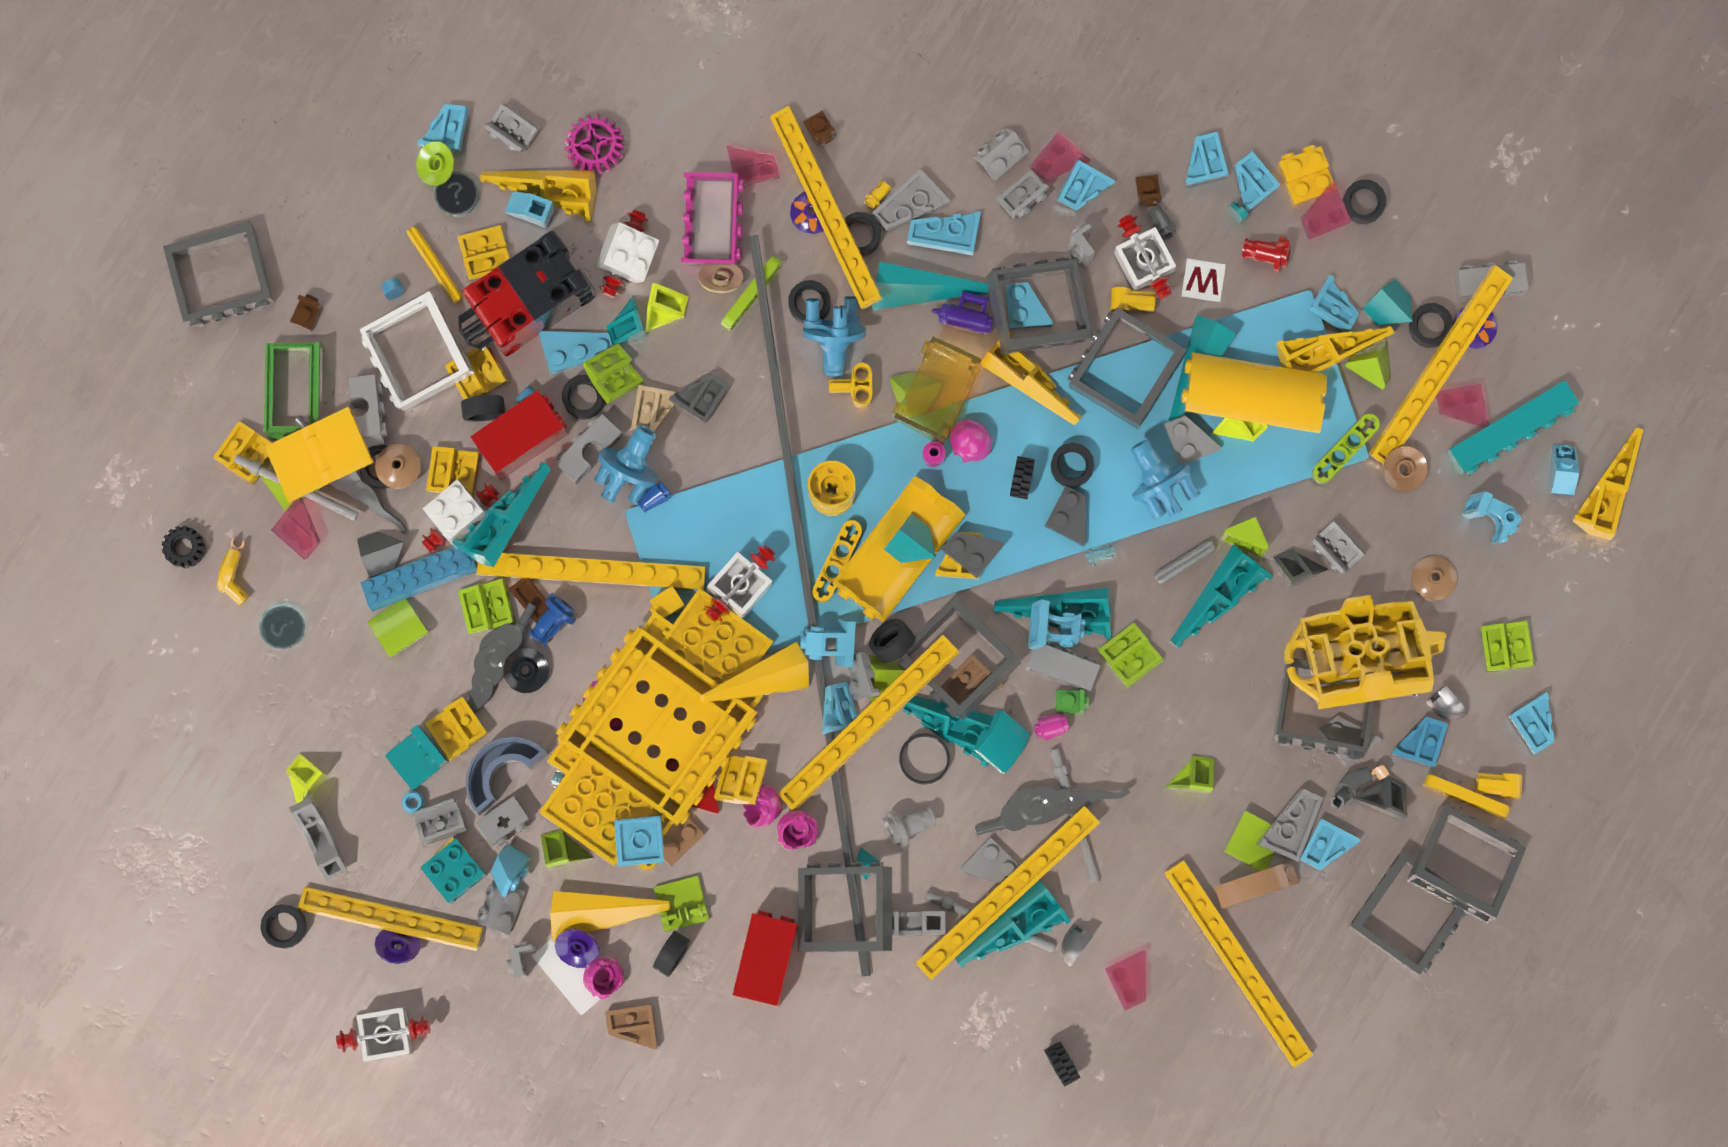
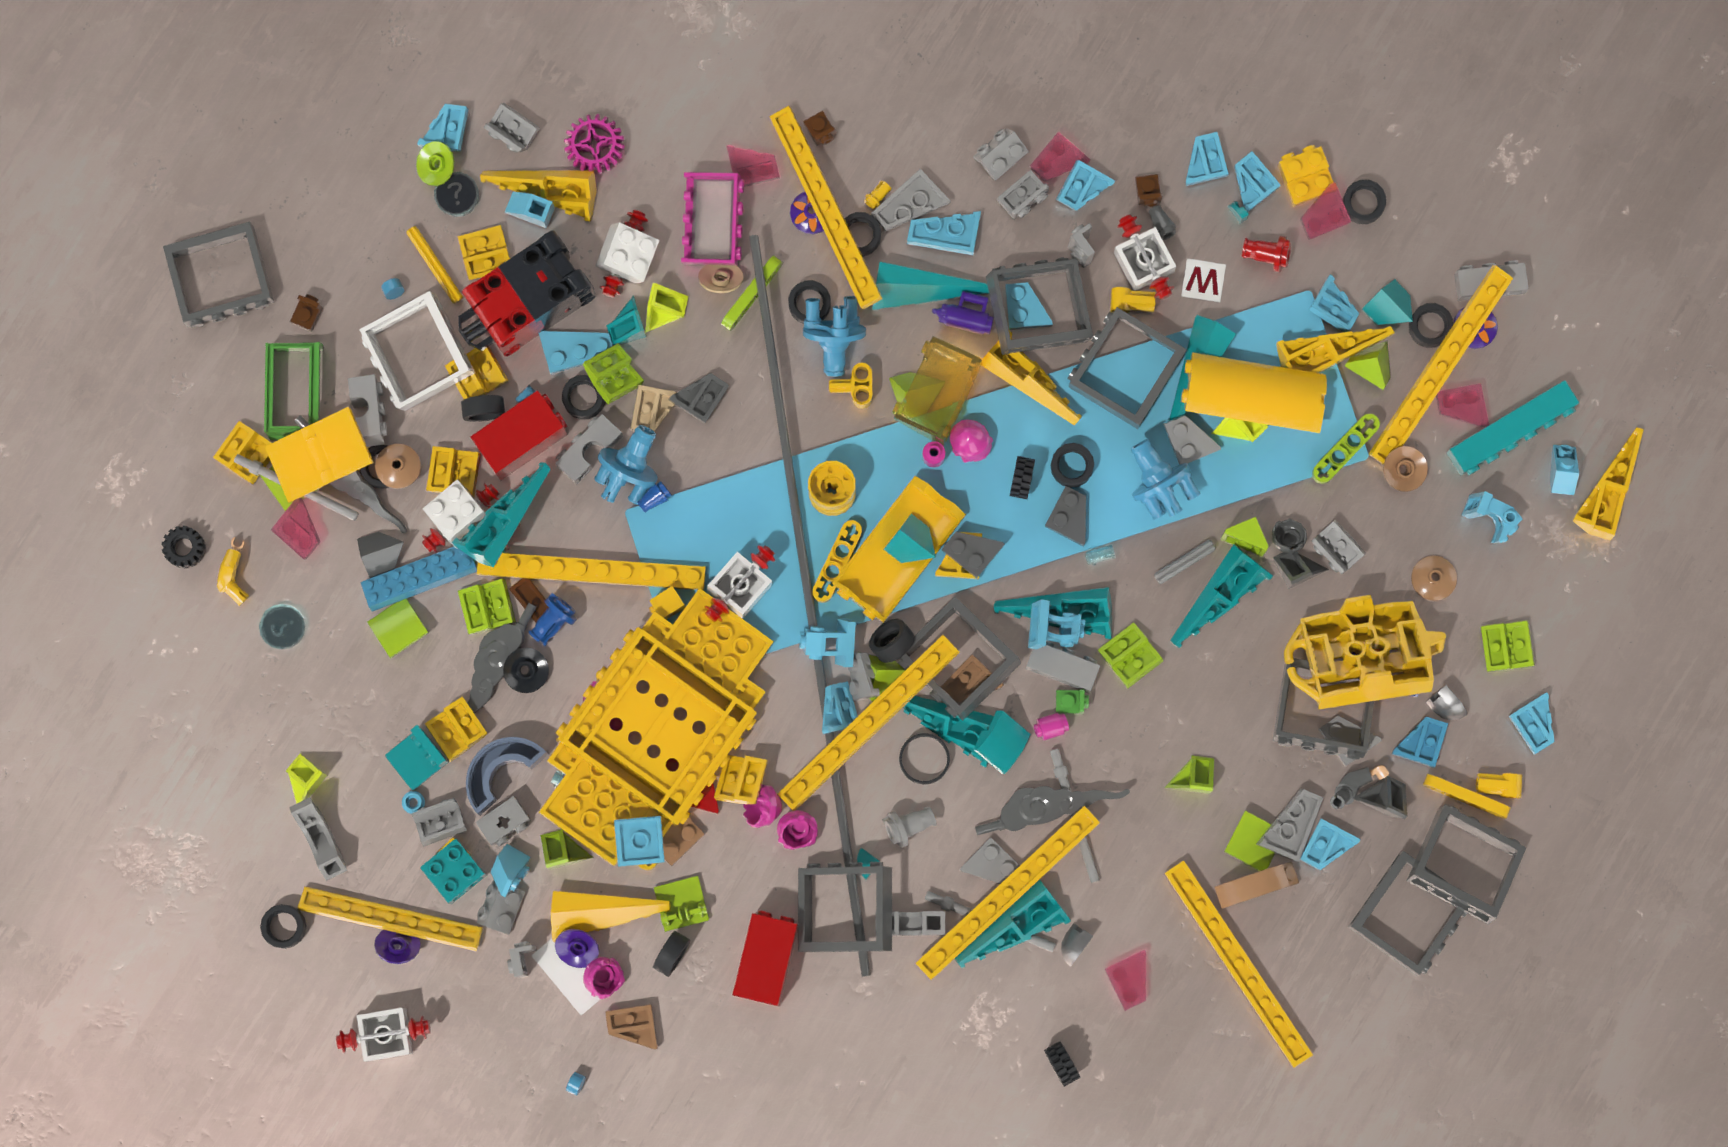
(575, 1083): none -> dark azure piece
(778, 673): yellow wedge -> none
(1289, 536): none -> dark grey hair

